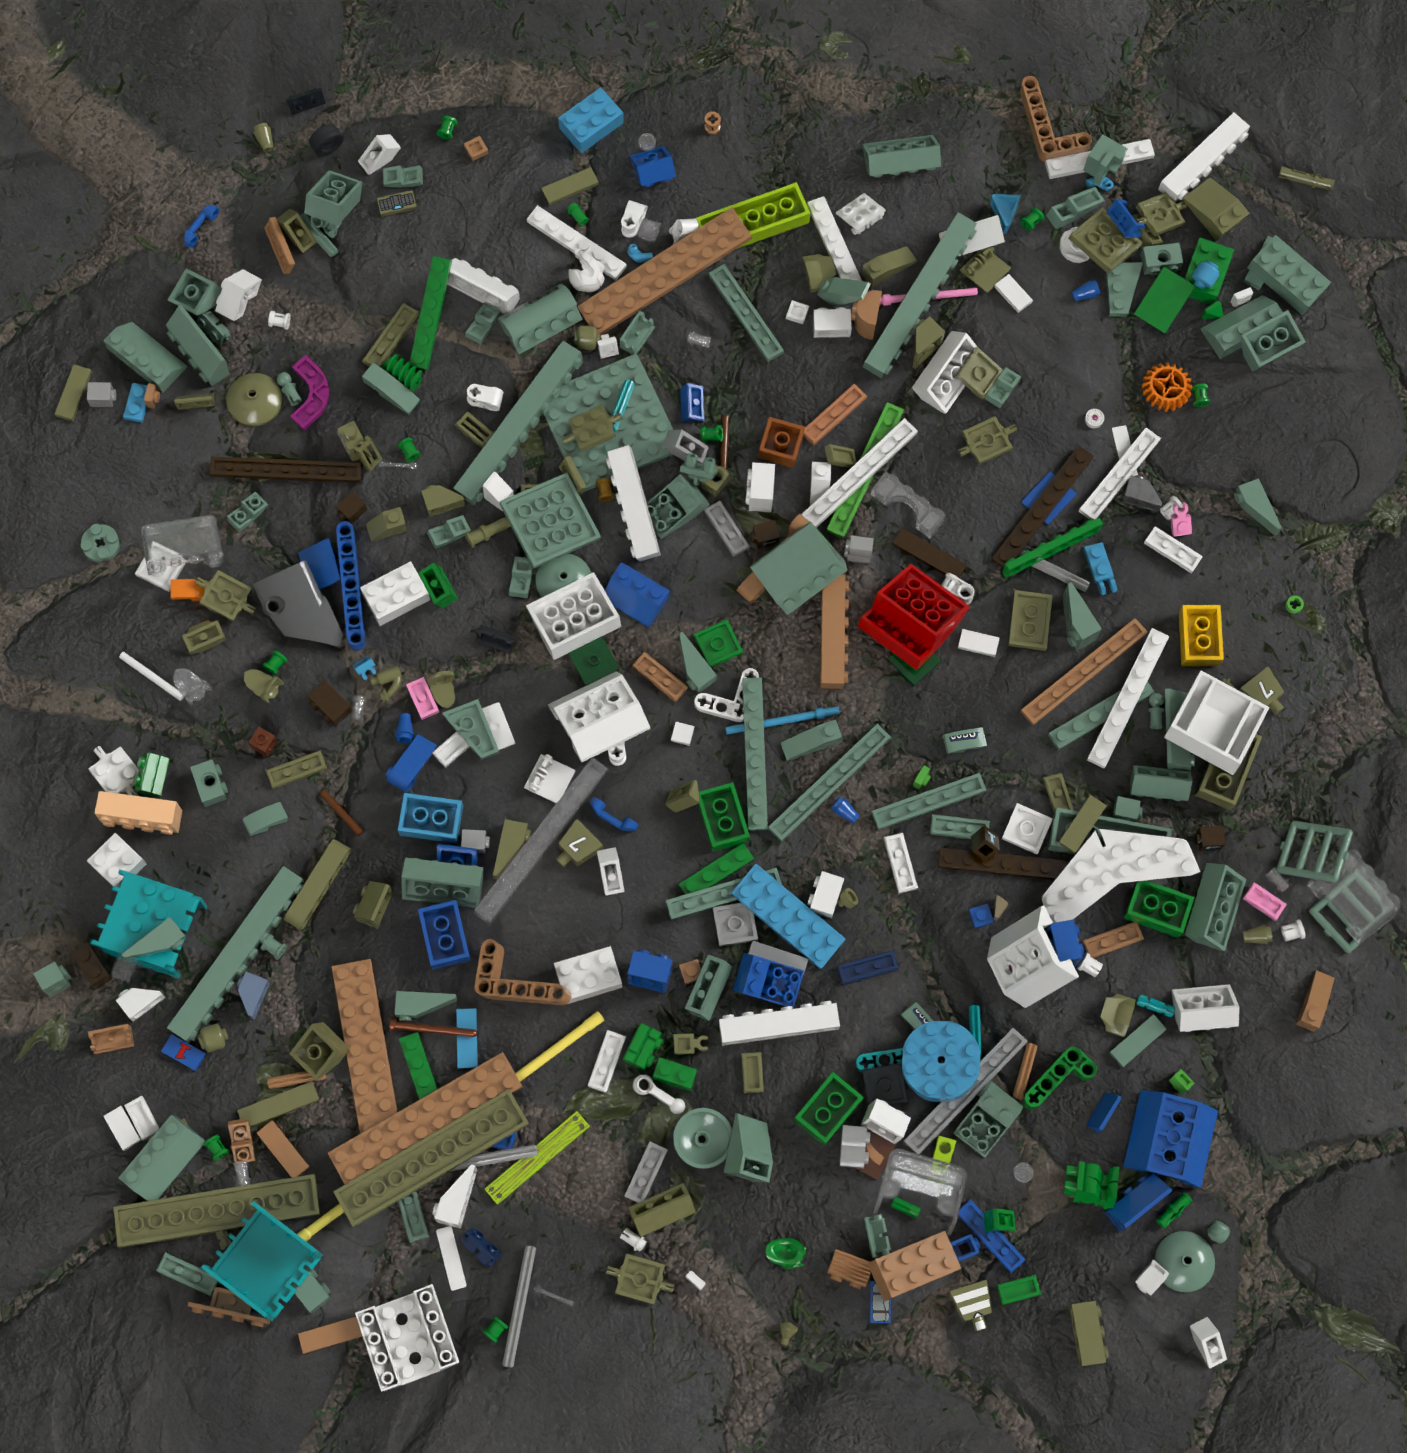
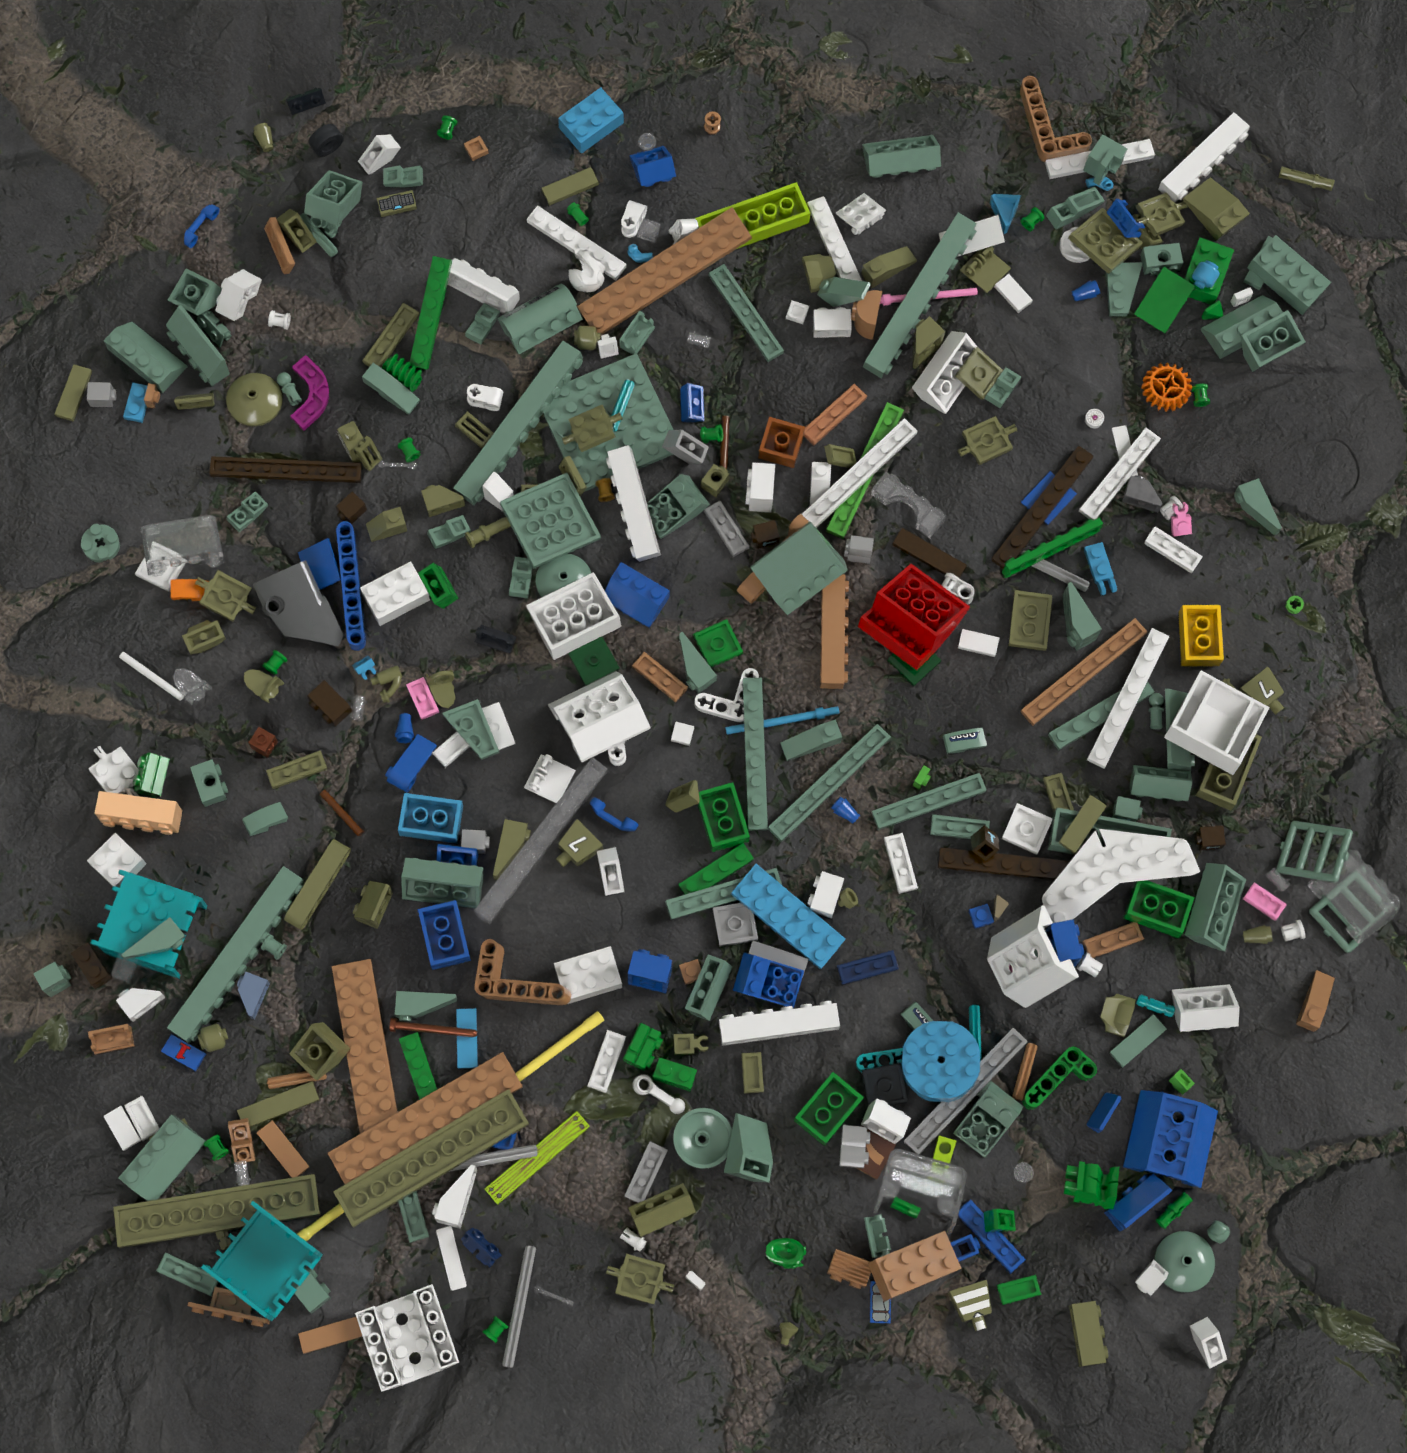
(698, 471): sand green hips -> none

